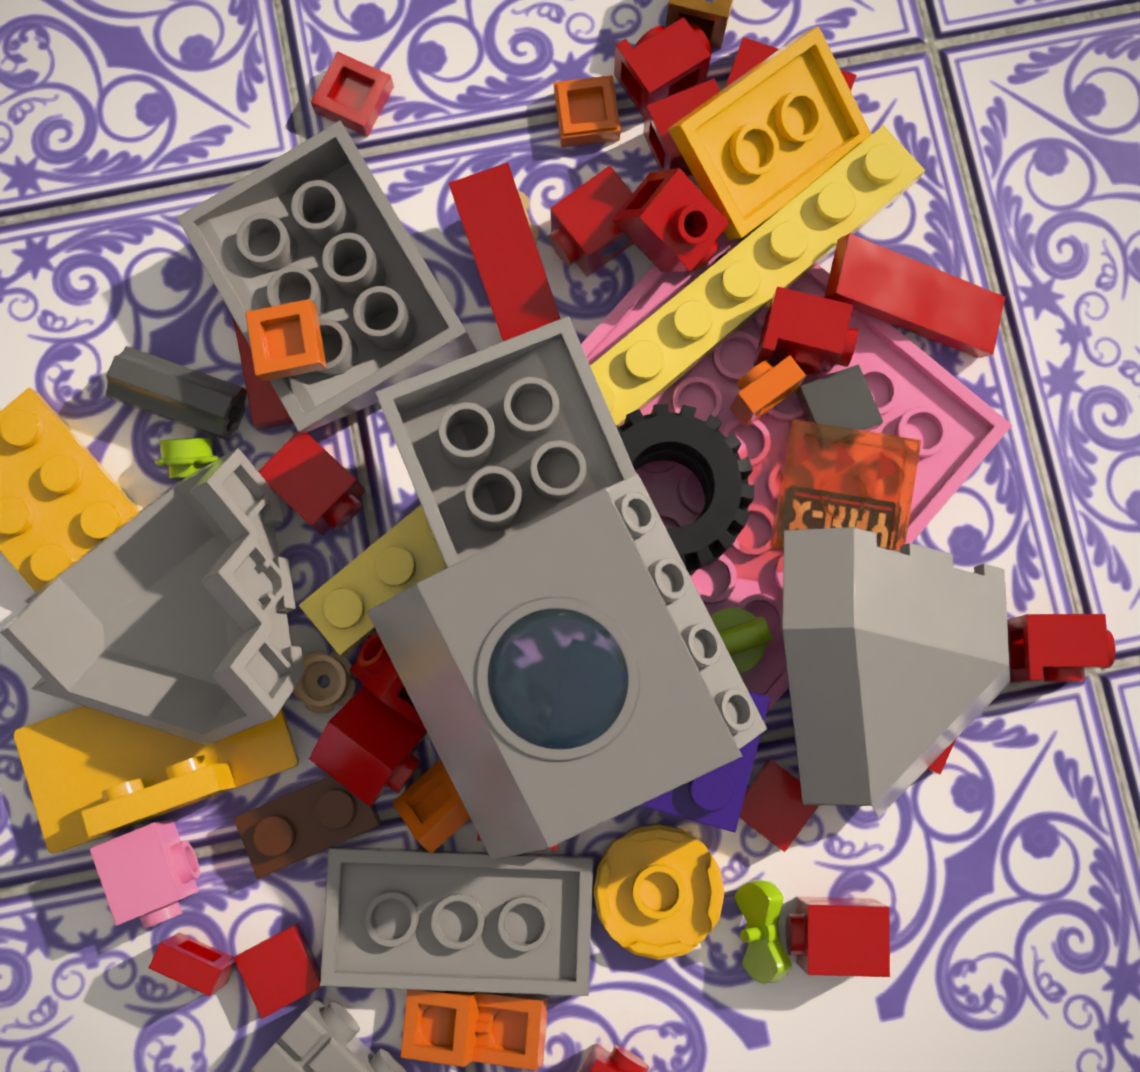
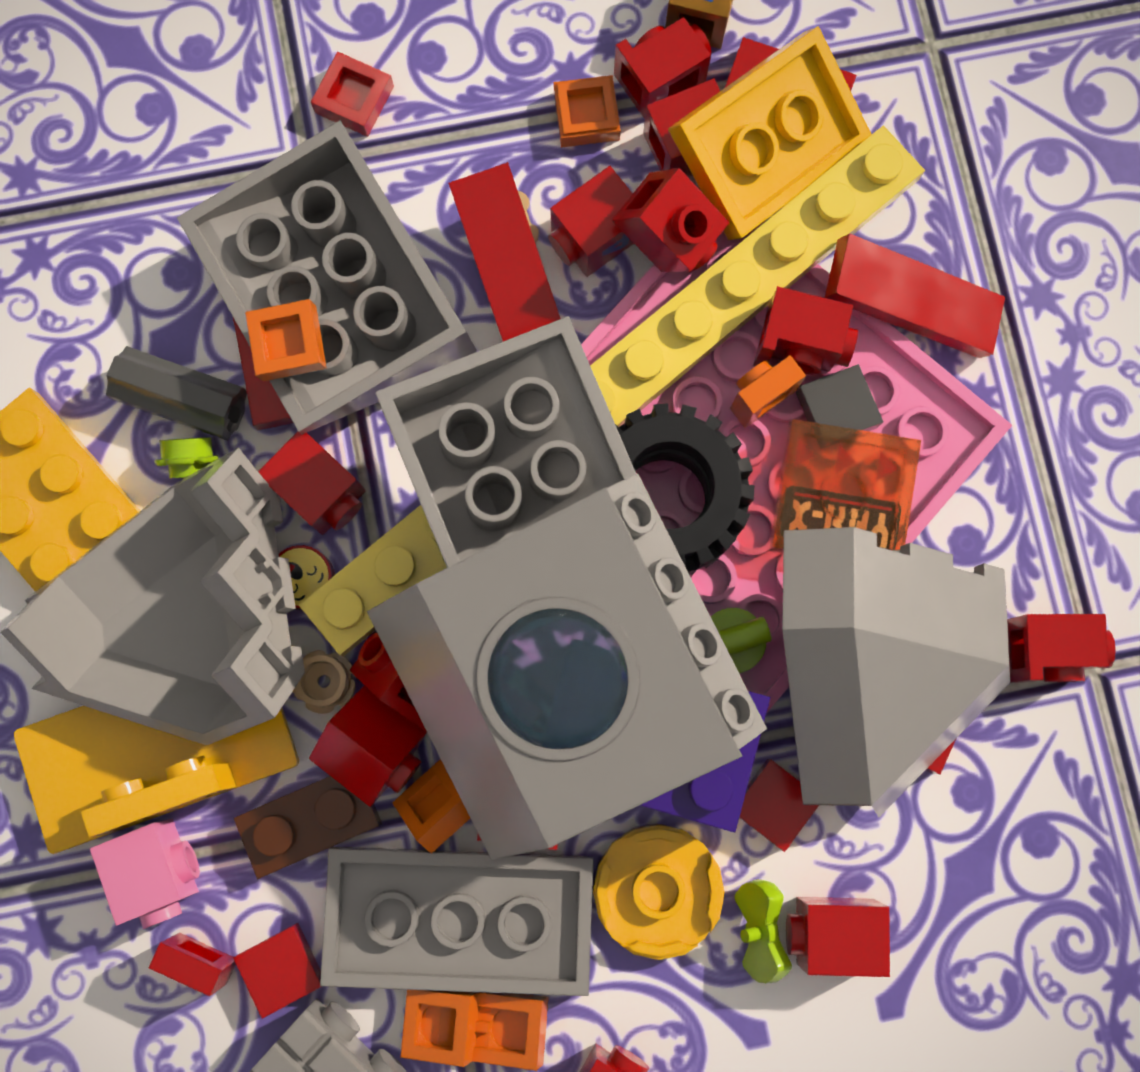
(308, 570): none -> light yellow tile

